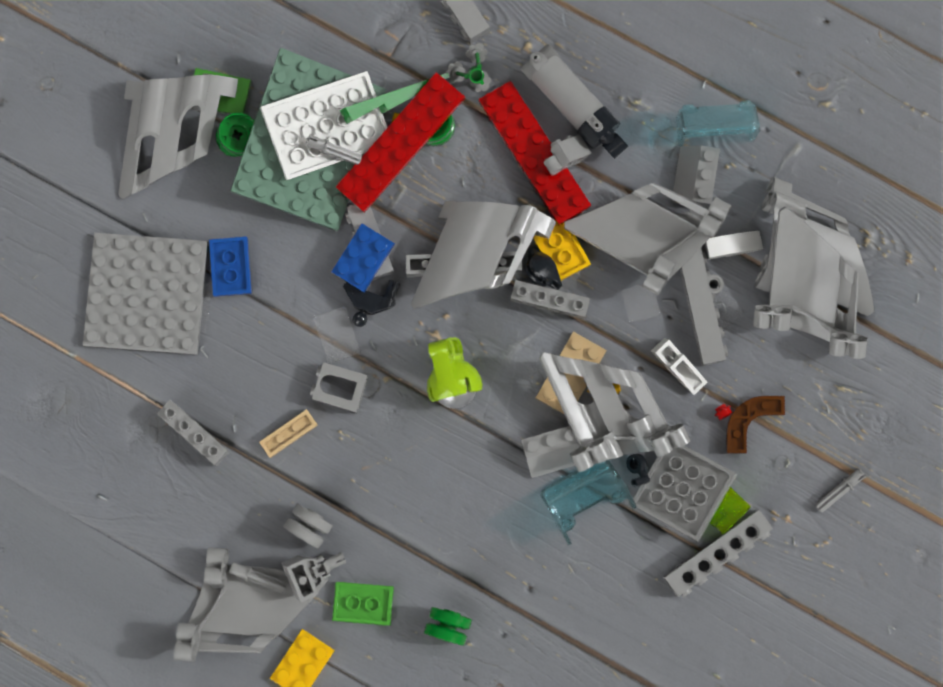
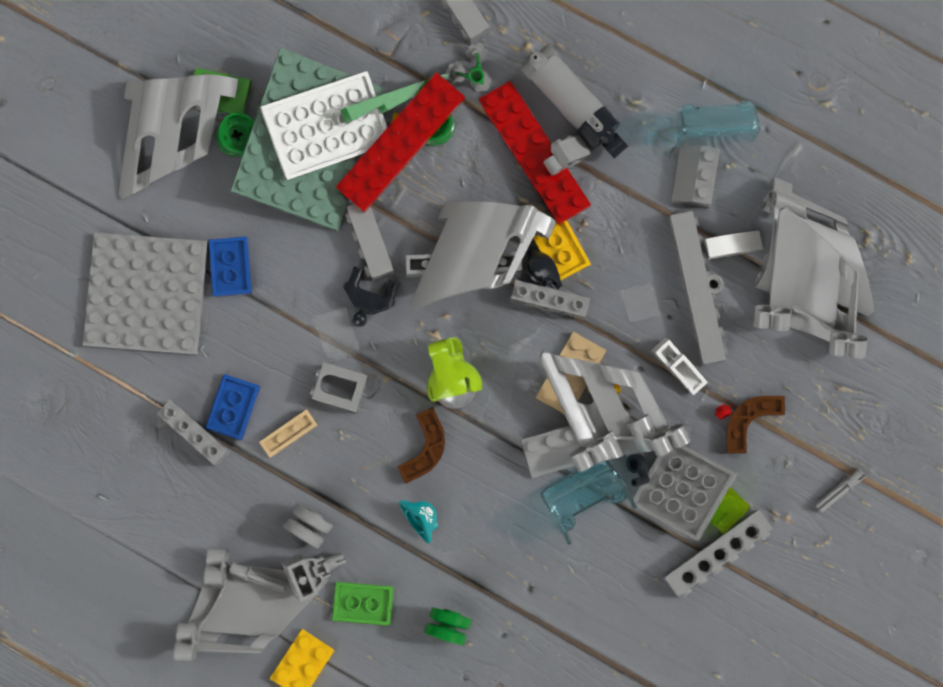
(232, 407): none -> blue tile
(333, 149): light grey axle -> none
(363, 257): blue plate -> none
(421, 517): none -> teal hat
(432, 451): none -> reddish brown plate
(648, 234): light grey panel -> none

